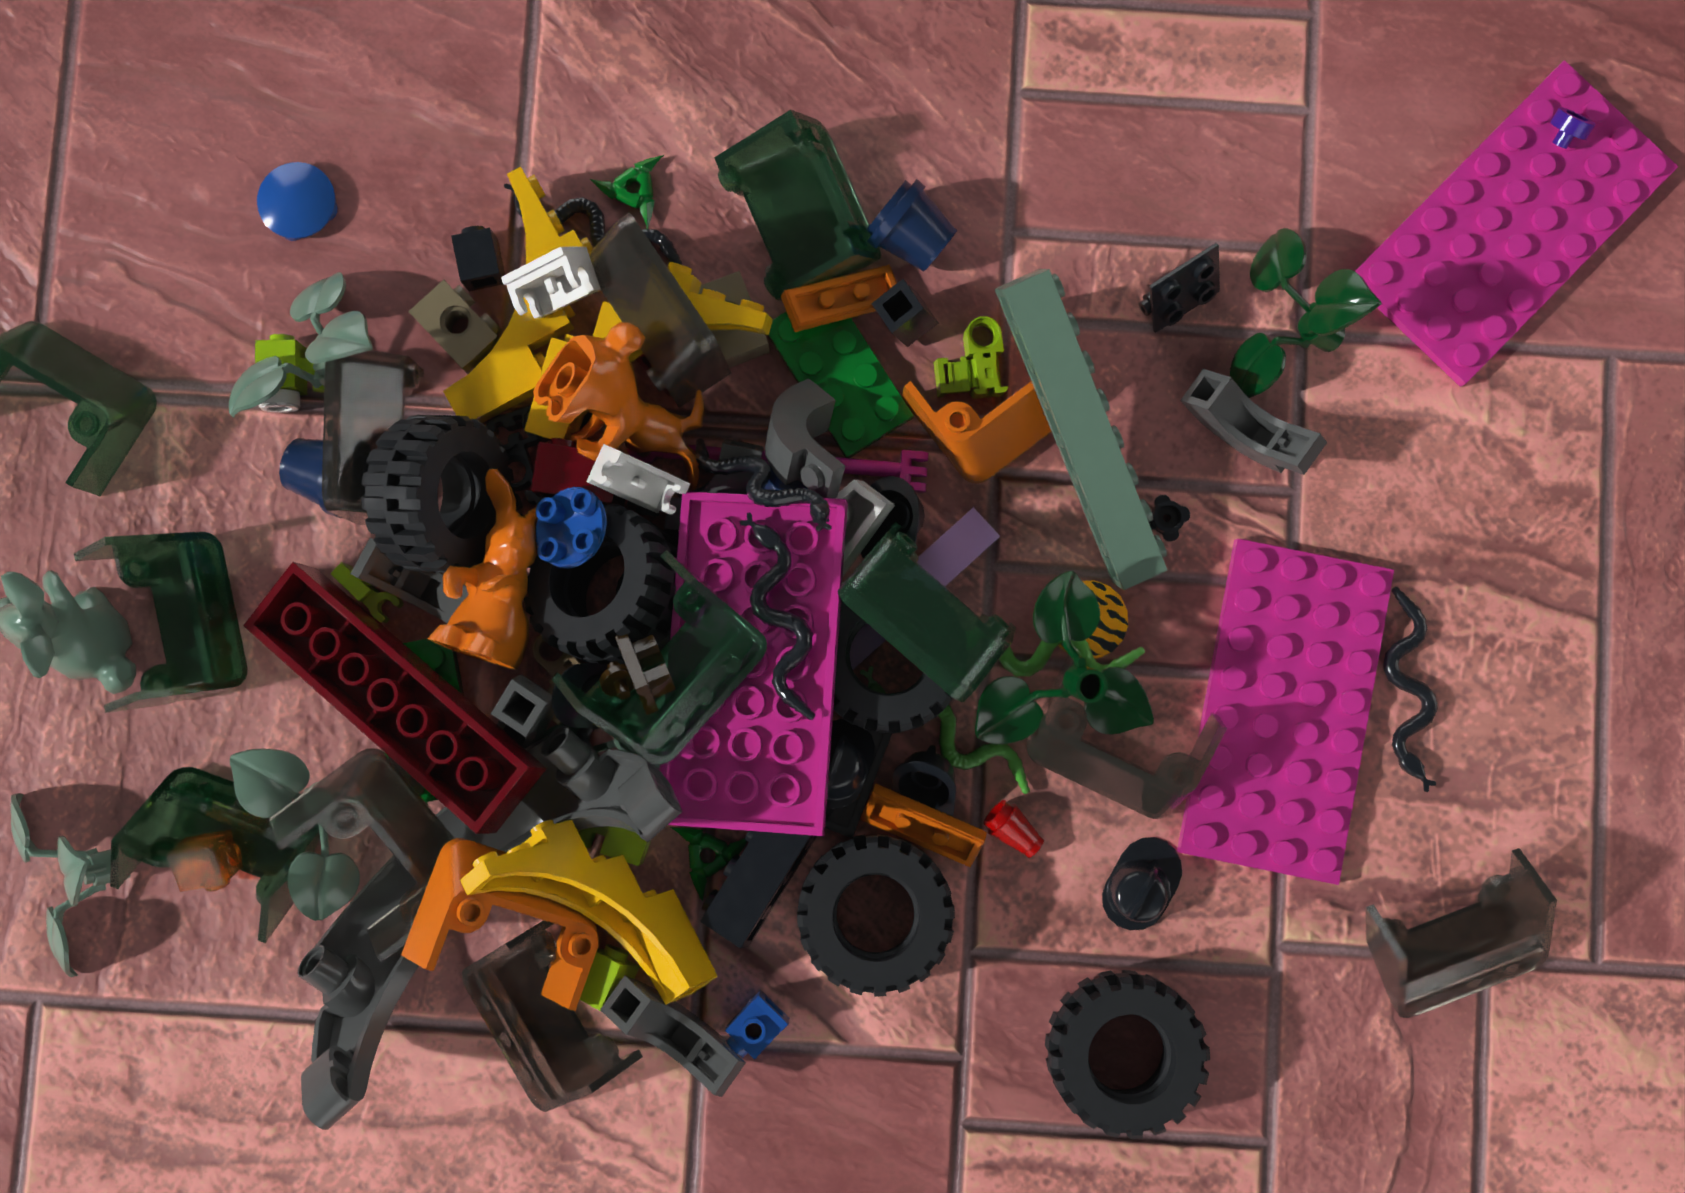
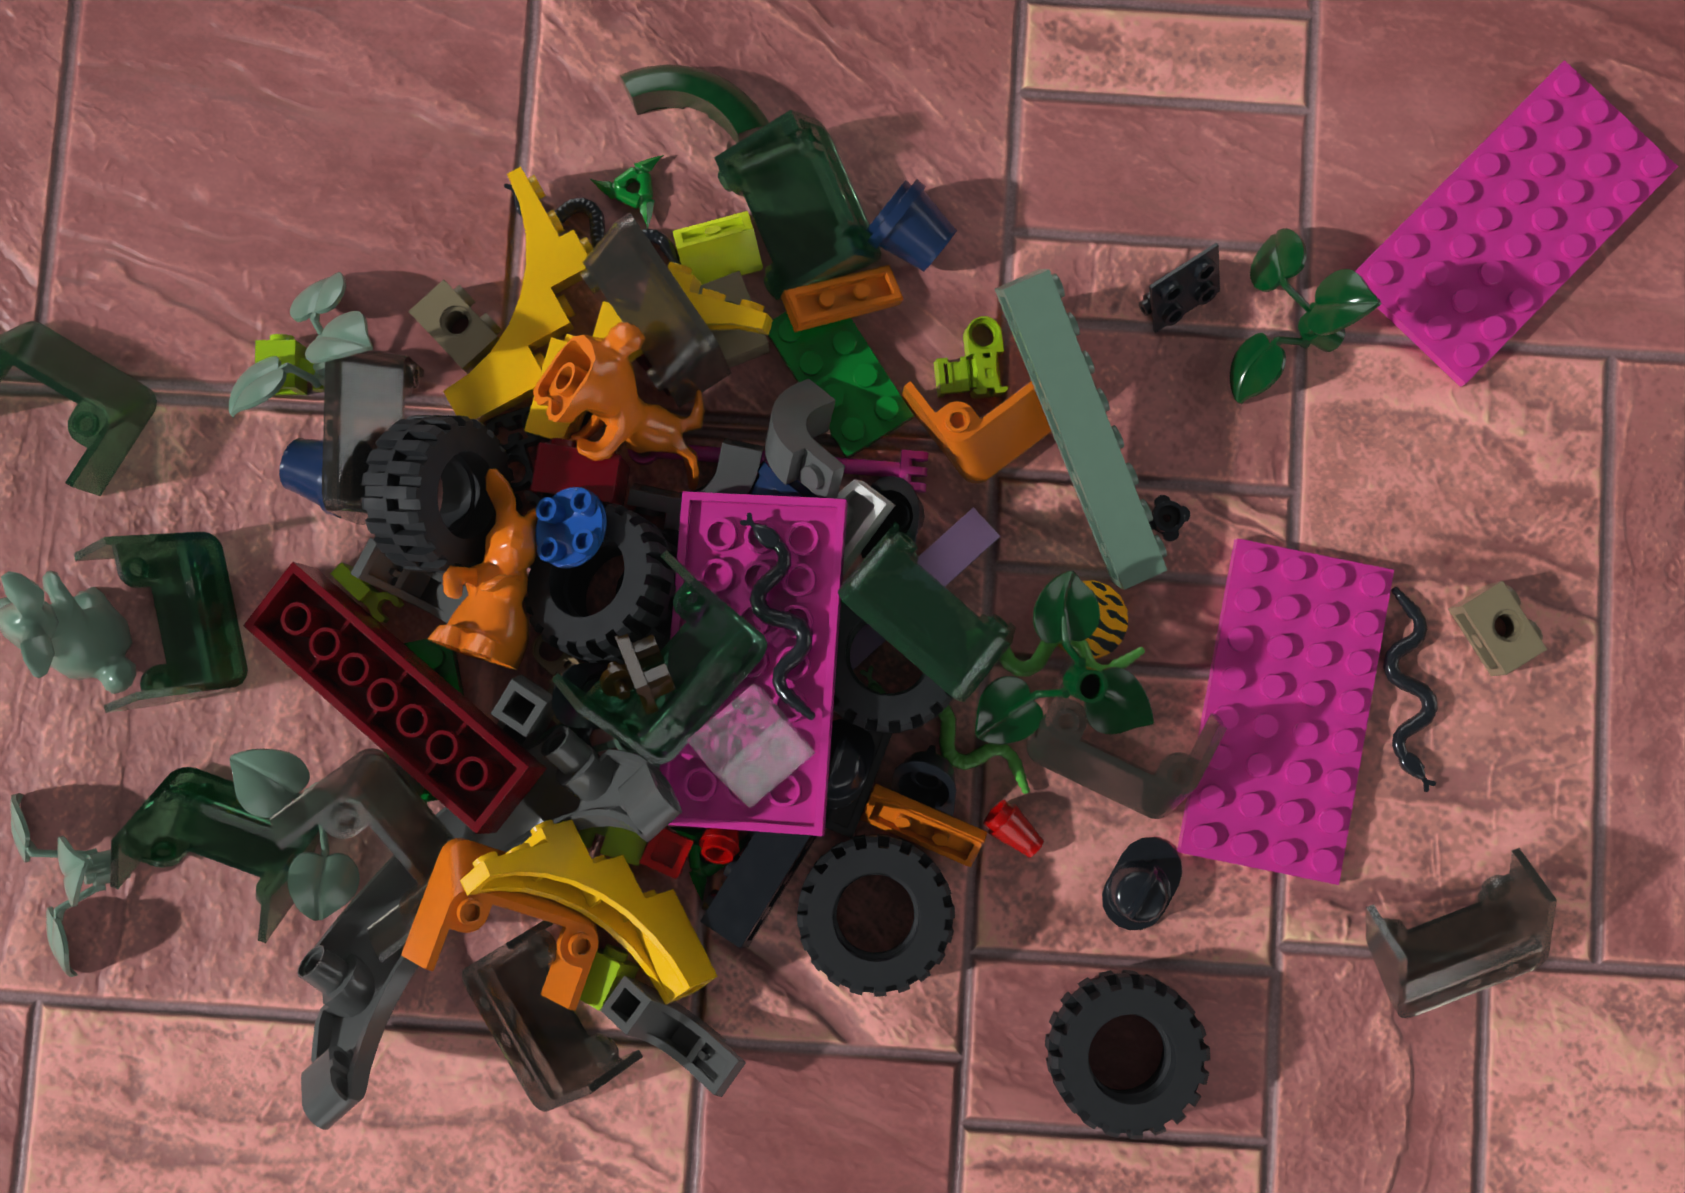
(205, 861): clear orange brick -> none
(282, 402): white tile -> none
(296, 200): blue dish -> none
(478, 258): black brick -> none
(552, 281): white hinge -> none
(635, 480): white hinge -> none
(667, 853): none -> red panel
(694, 88): none -> brick
(719, 247): none -> neon yellow panel
(719, 845): none -> red cone
(751, 745): none -> clear slope
(762, 471): black animal -> none
(766, 1015): blue brick -> none
(905, 313): black brick -> none
(1248, 428): dark grey arch -> none
(1477, 620): none -> dark tan brick
(1570, 125): dark purple tile -> none

